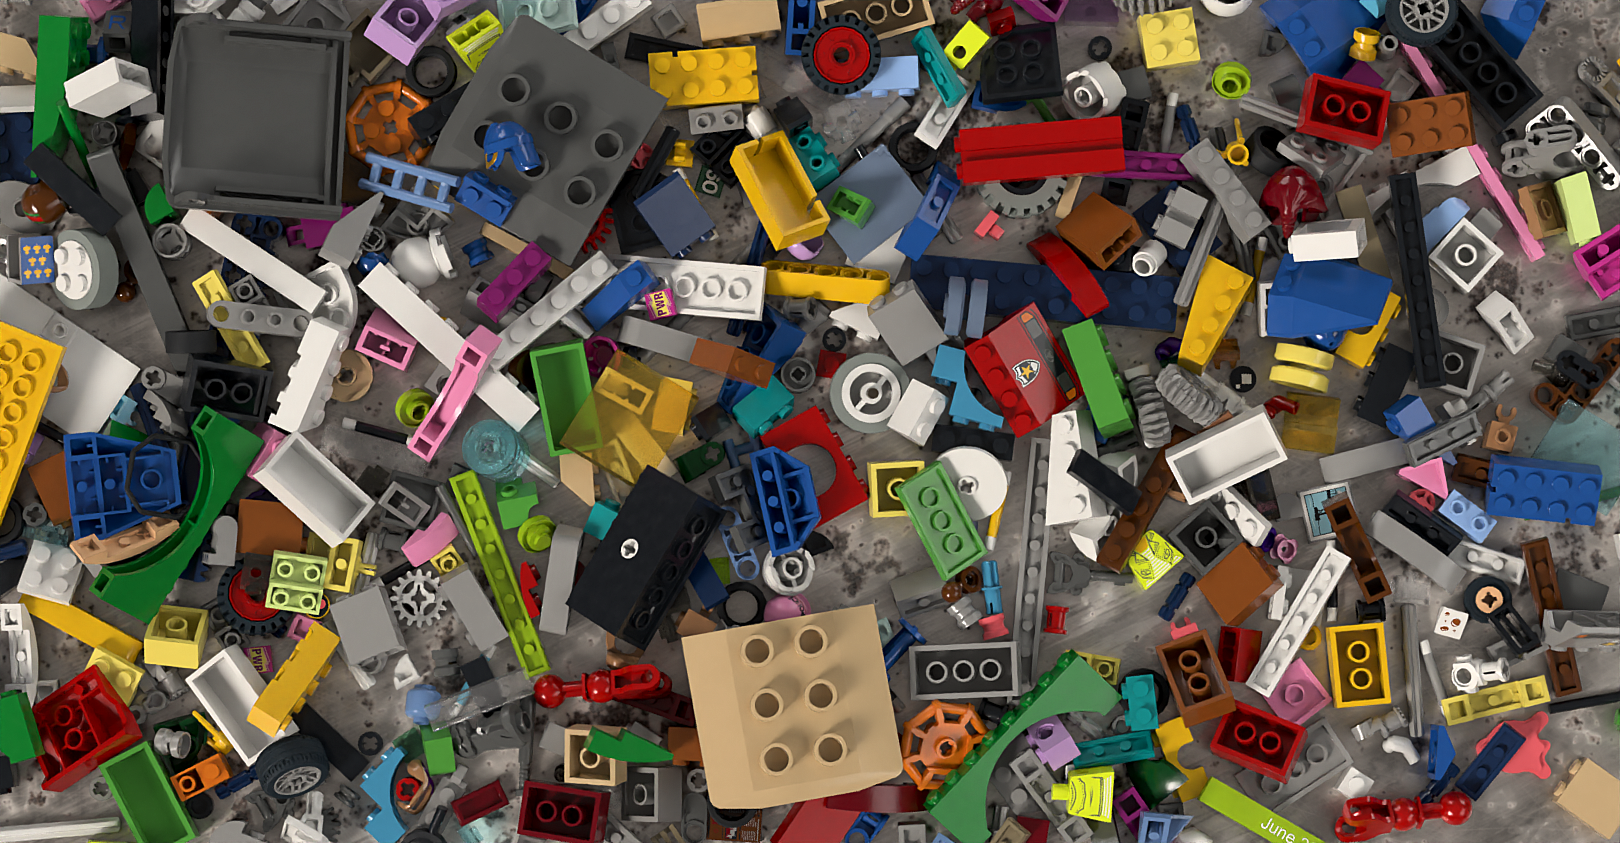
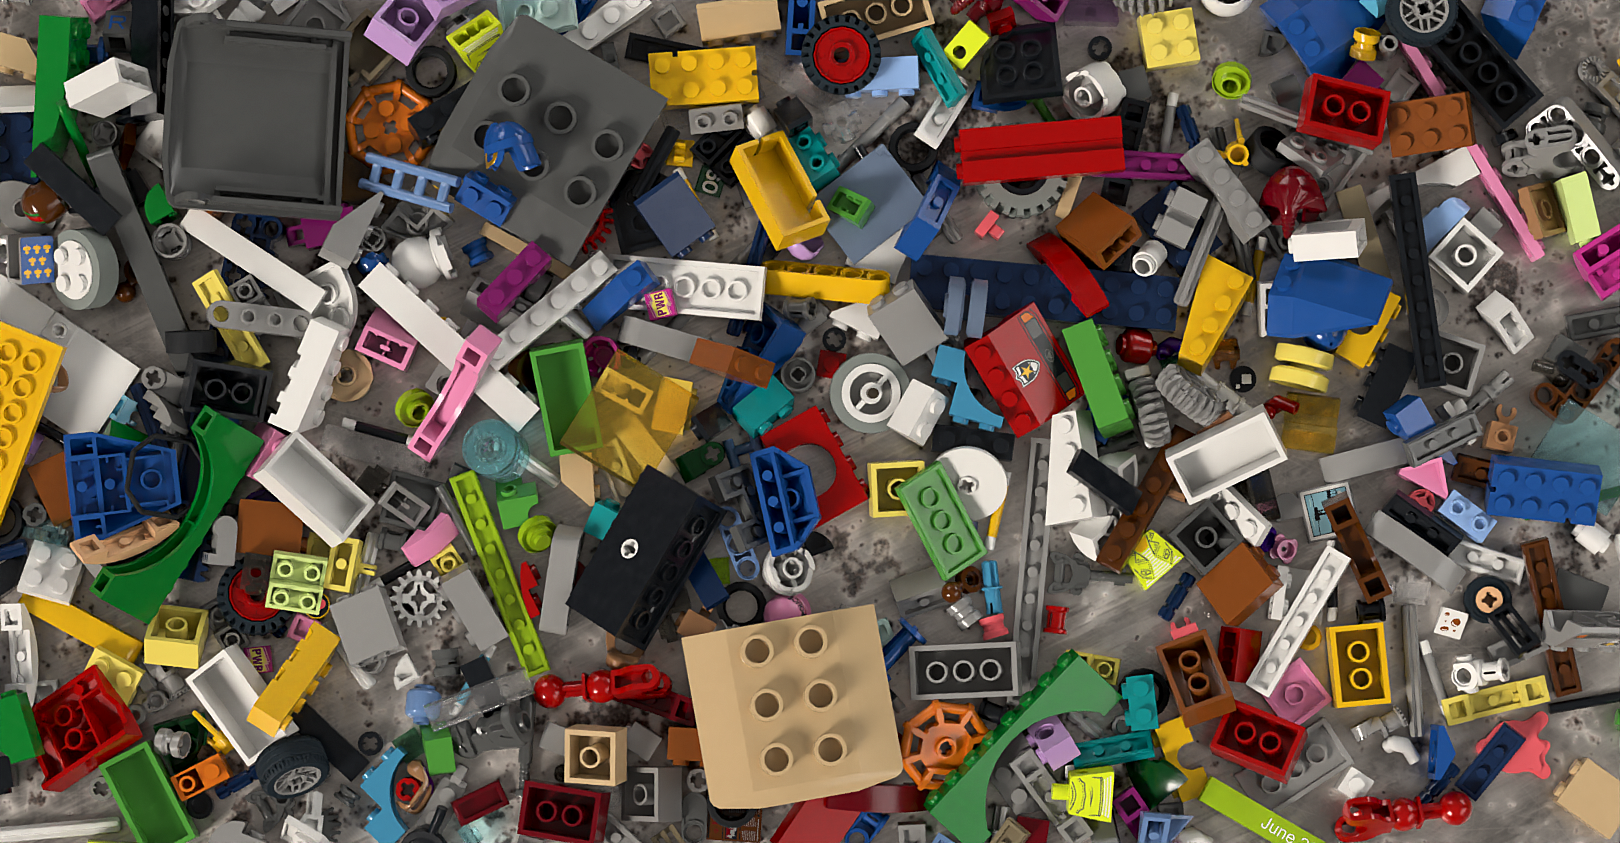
(625, 747): green slope -> none
(1136, 346): none -> red head
(1592, 537): none -> white brick

